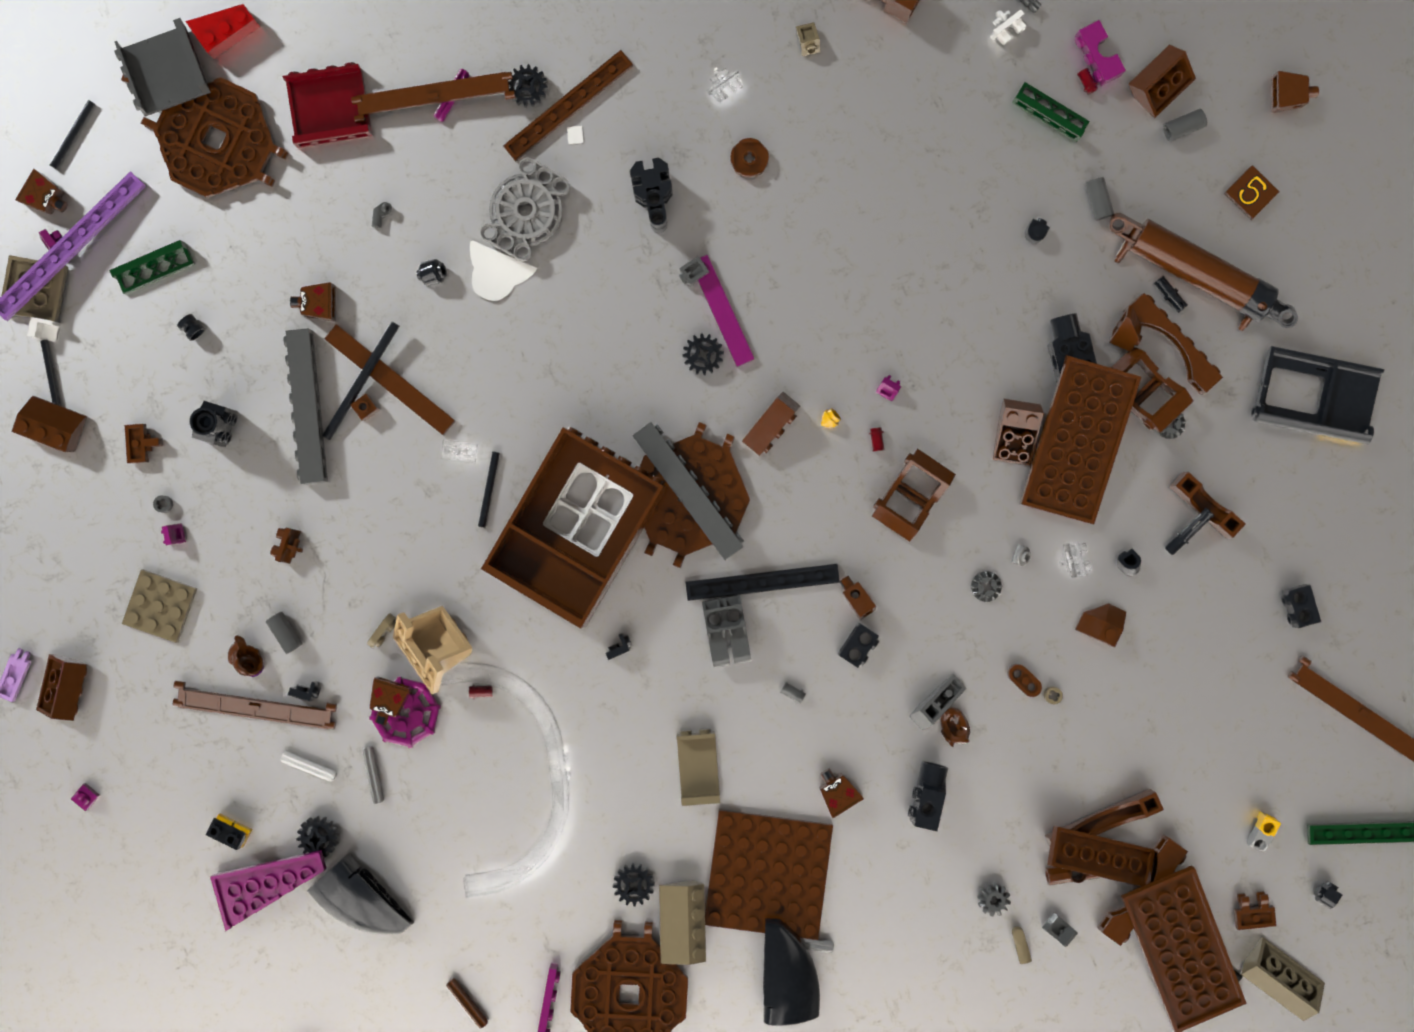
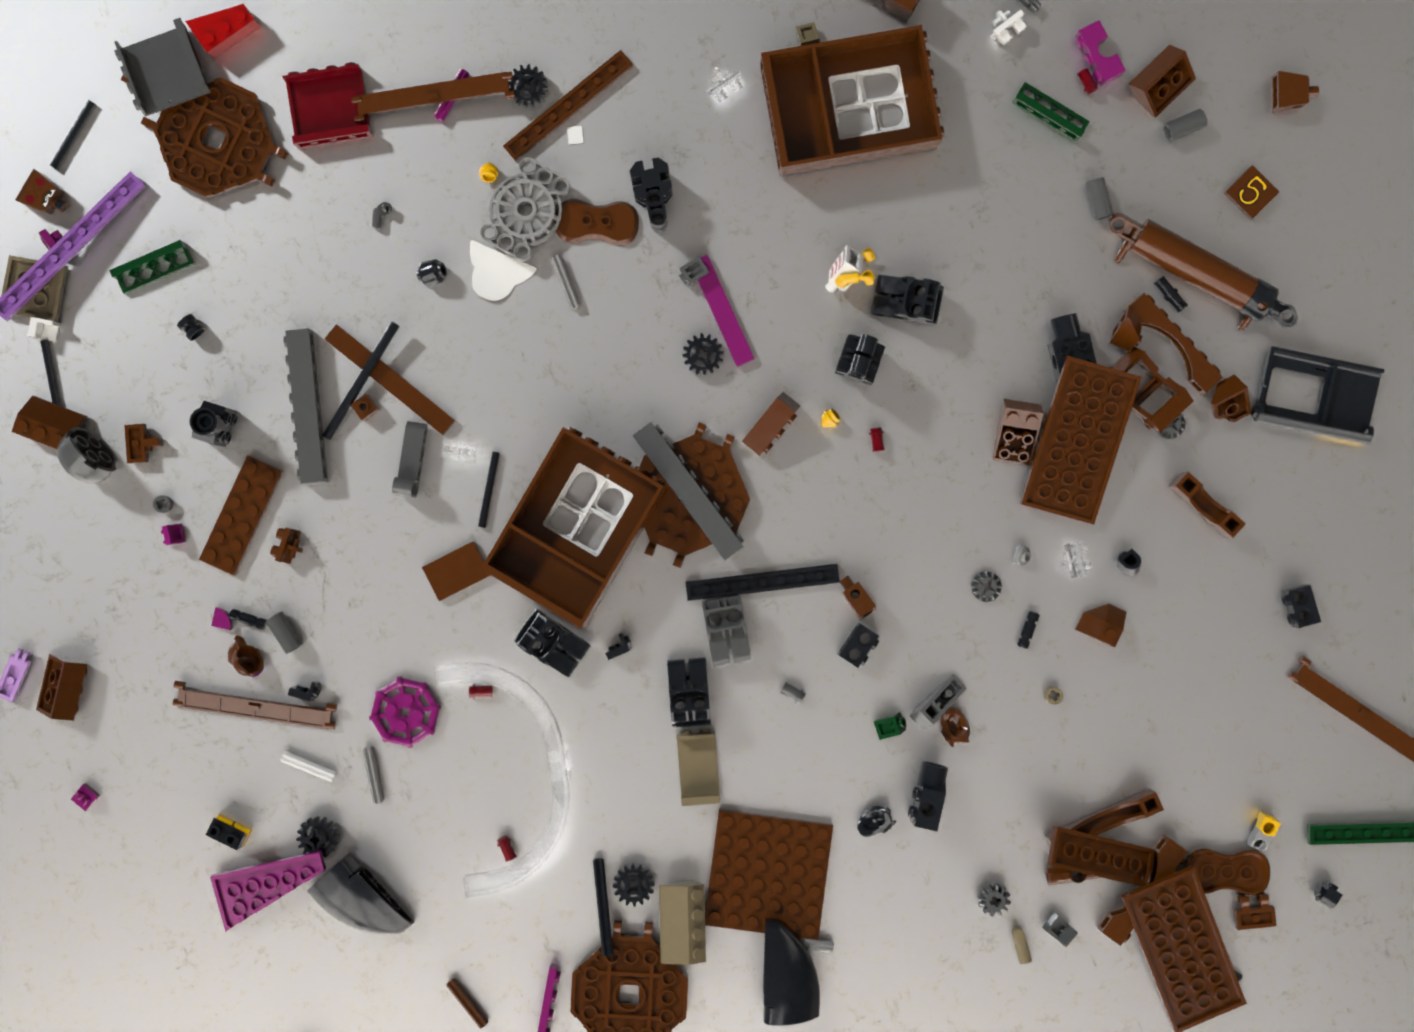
(85, 456): none -> dark grey cylinder
(159, 606): dark tan plate -> none
(221, 619): none -> magenta tile
(241, 515): none -> reddish brown plate
(247, 619): none -> black axle
(316, 301): reddish brown torso -> none
(377, 638): dark tan plate -> none
(388, 698): reddish brown torso -> none
(411, 460): none -> dark grey beam
(431, 644): tan windscreen -> none
(455, 571): none -> reddish brown tile
(488, 172): none -> yellow plate
(506, 848): none -> dark red pin
(557, 636): none -> black connector
(565, 281): none -> light grey axle
(603, 907): none -> black axle
(612, 222): none -> reddish brown plate
(698, 690): none -> black connector
(741, 150): reddish brown plate -> none
(805, 109): none -> reddish brown panel
(838, 793): reddish brown torso -> none
(848, 269): none -> torso
(860, 358): none -> black connector
(875, 821): none -> black hat
(888, 388): magenta tile -> none
(890, 726): none -> dark green bracket
(894, 520): reddish brown window -> none
(907, 299): none -> black connector
(1024, 680): reddish brown plate -> none
(1028, 629): none -> black axle
(1036, 230): black plate -> none
(1187, 533): black axle -> none
(1231, 400): none -> reddish brown slope
(1243, 872): none -> reddish brown plate
(1284, 979): dark tan slope -> none

